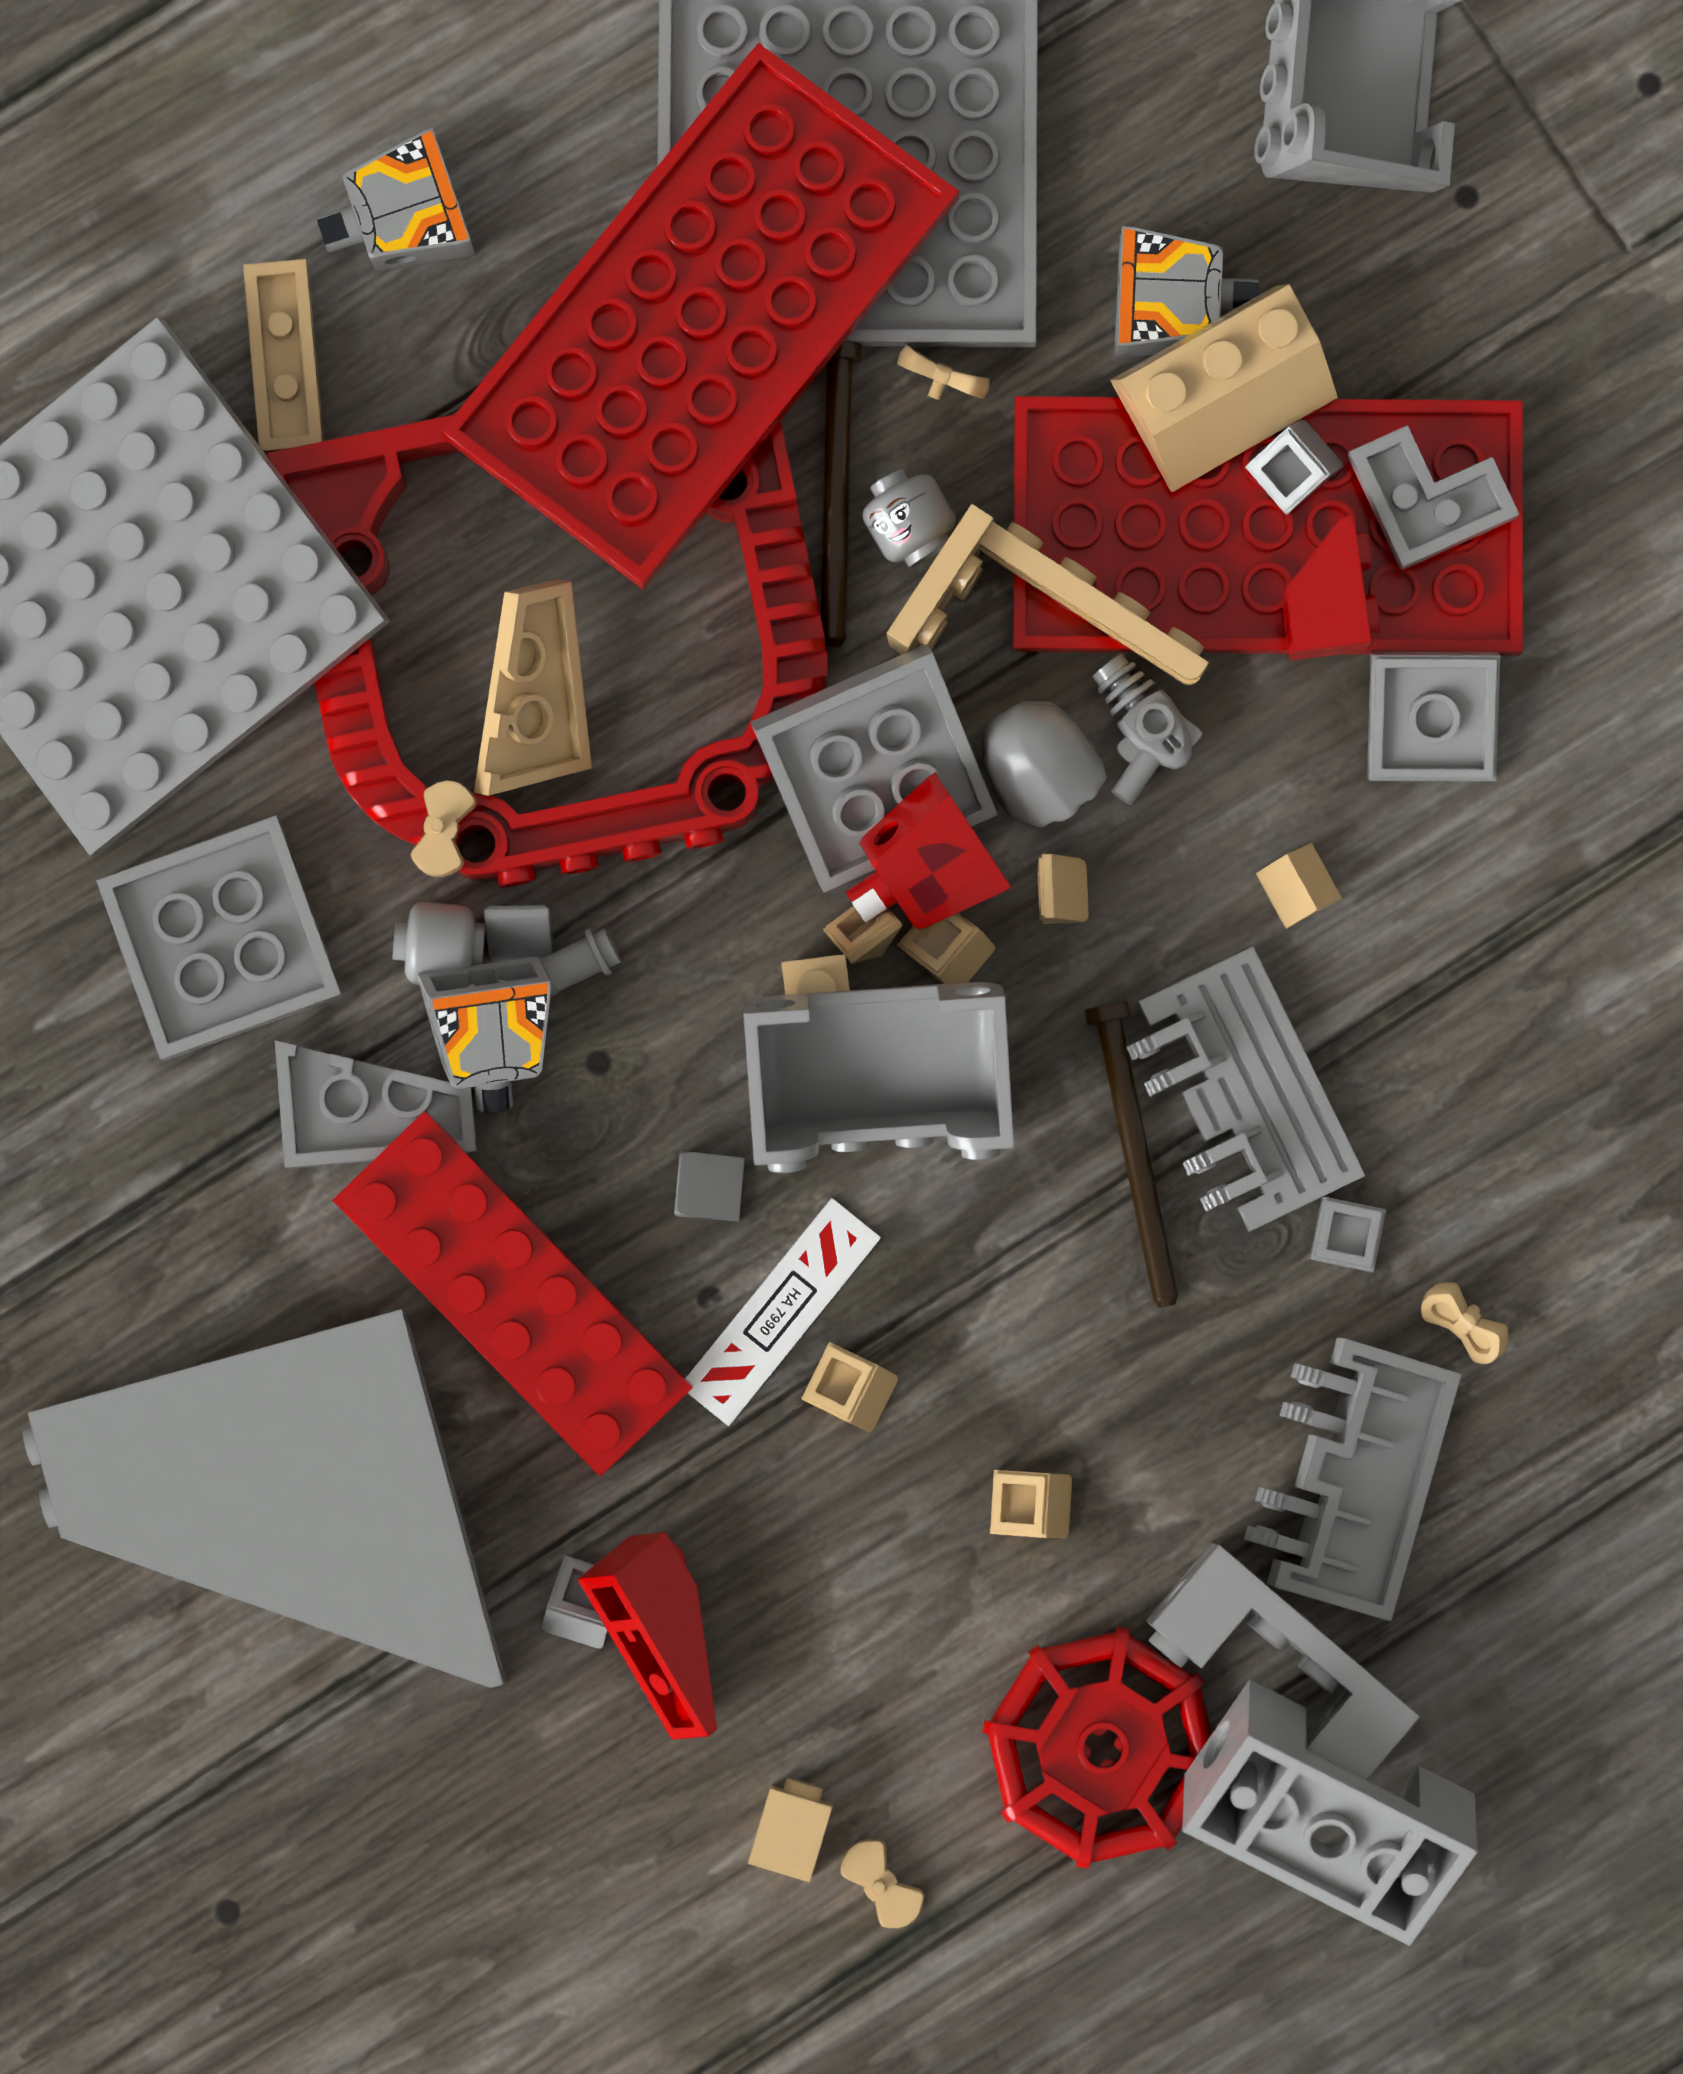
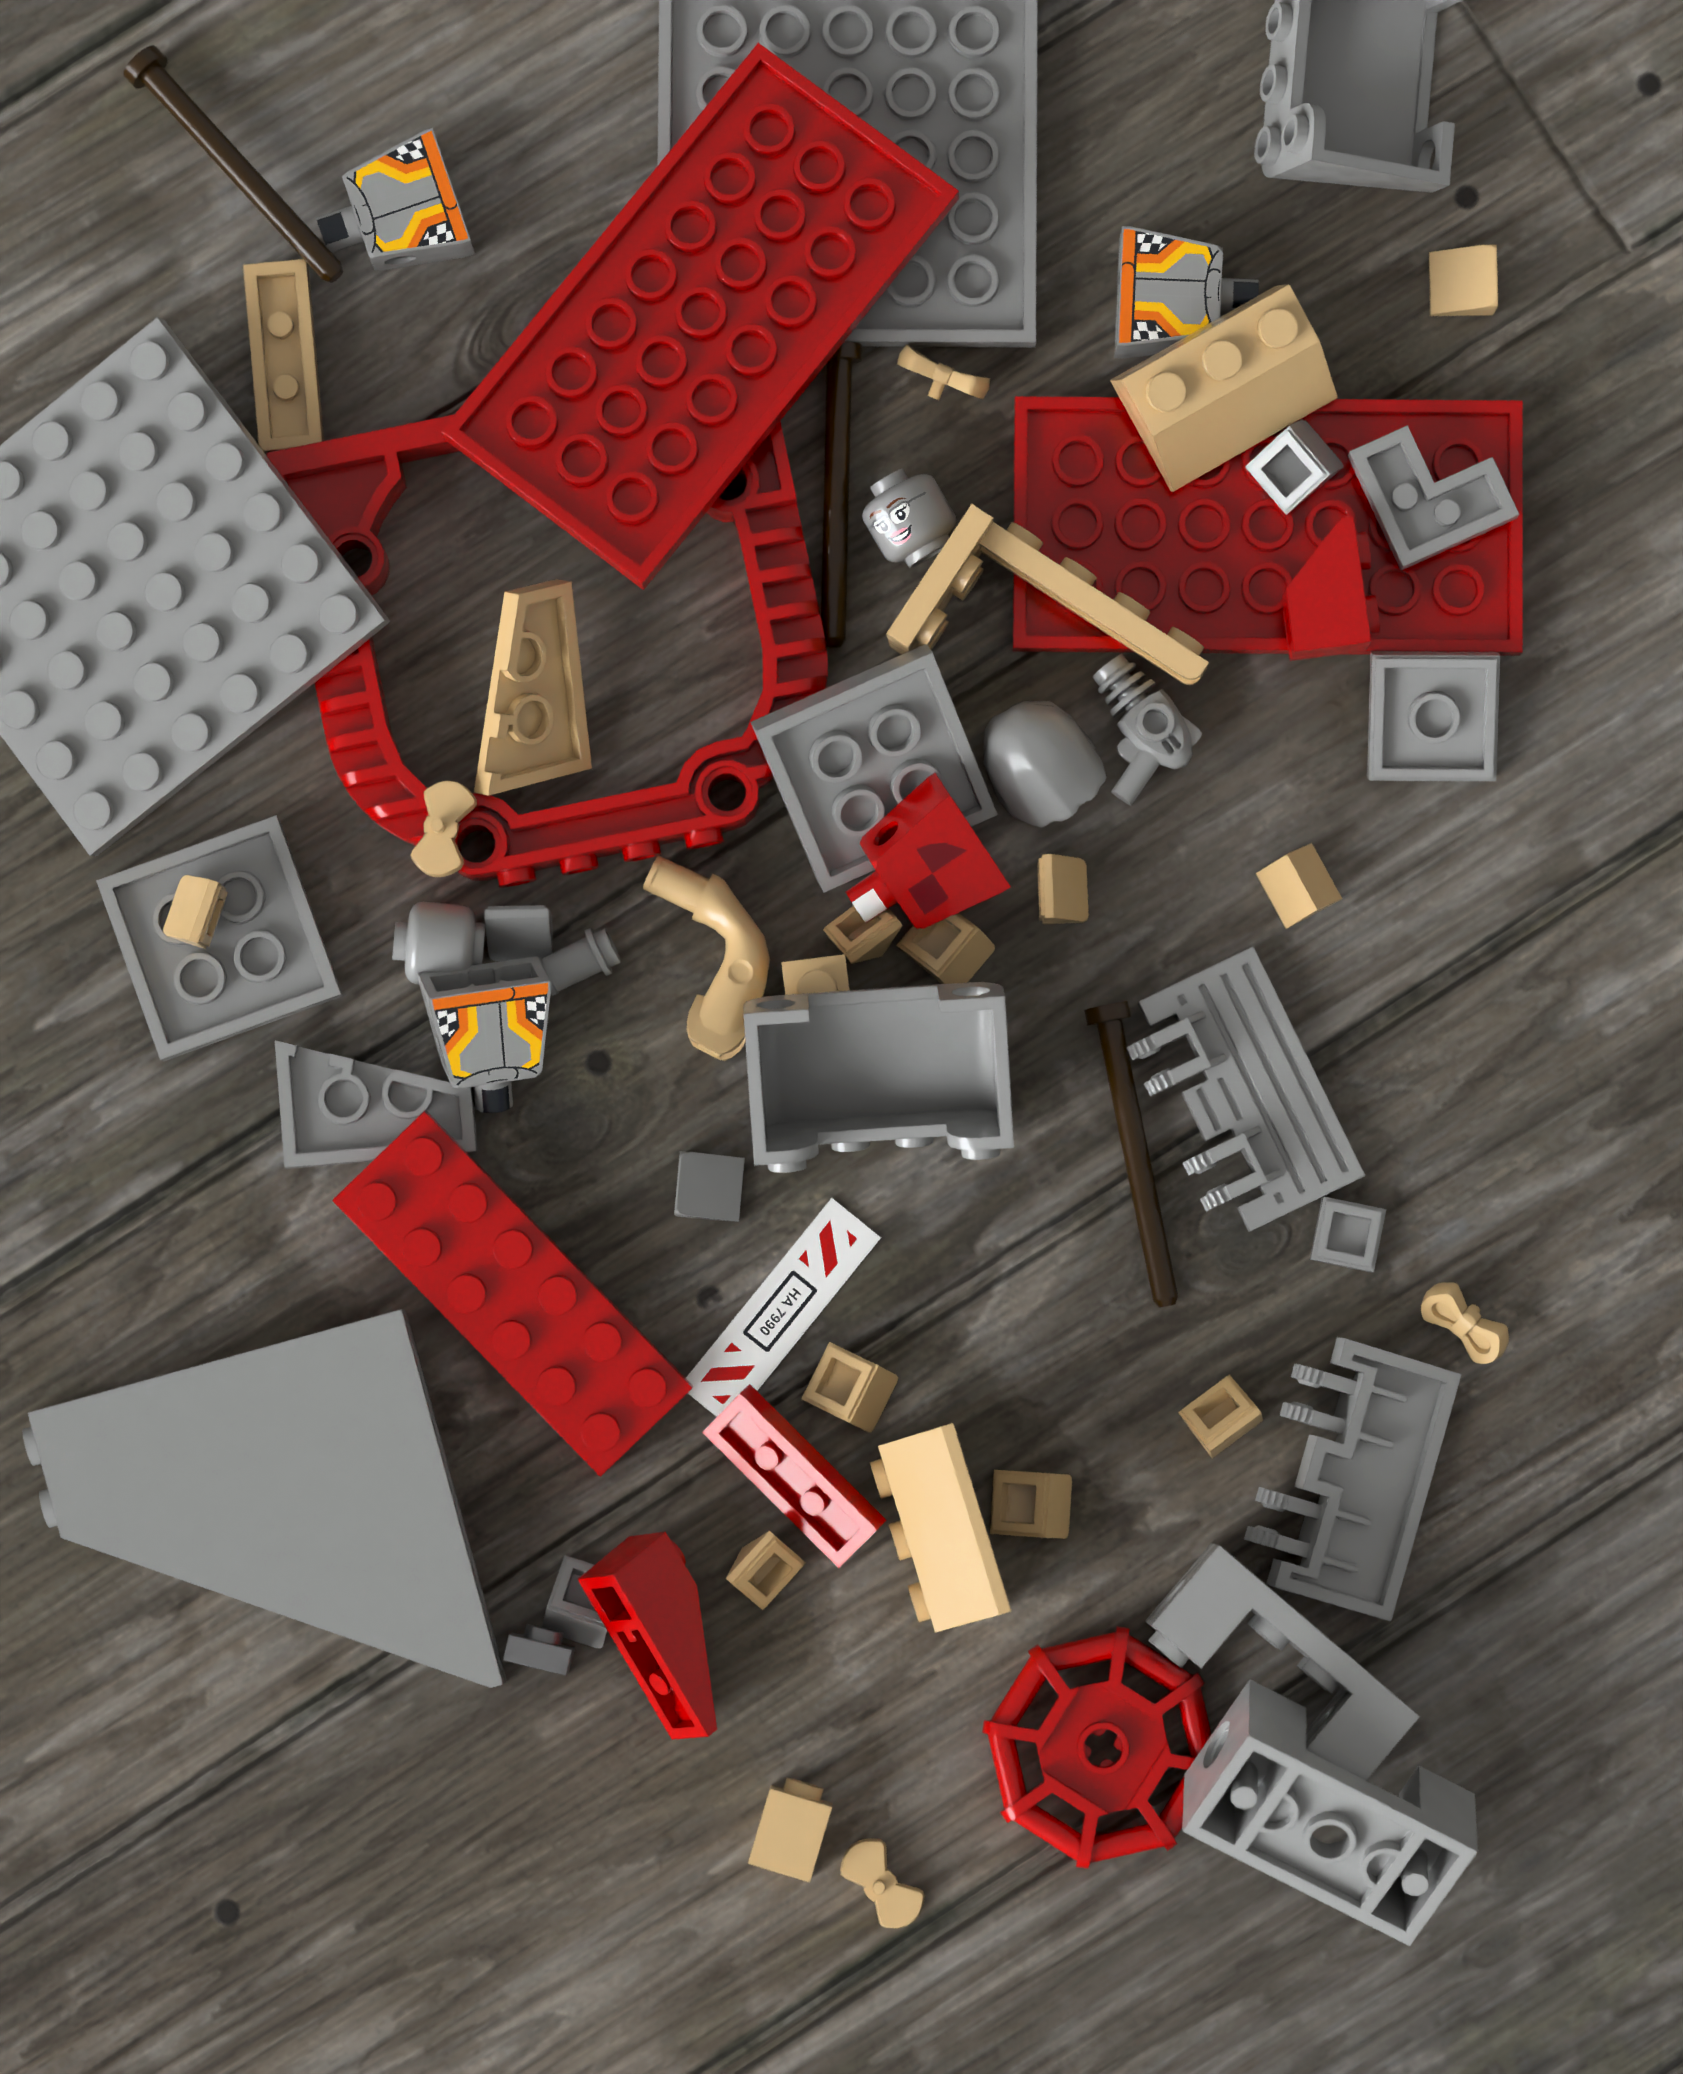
(149, 70): none -> dark brown bar
(195, 911): none -> tan slope
(540, 1649): none -> flat silver plate
(717, 1018): none -> tan piece
(764, 1569): none -> tan slope
(794, 1475): none -> plate
(940, 1529): none -> slope
(1221, 1416): none -> tan slope
(1463, 281): none -> tan slope

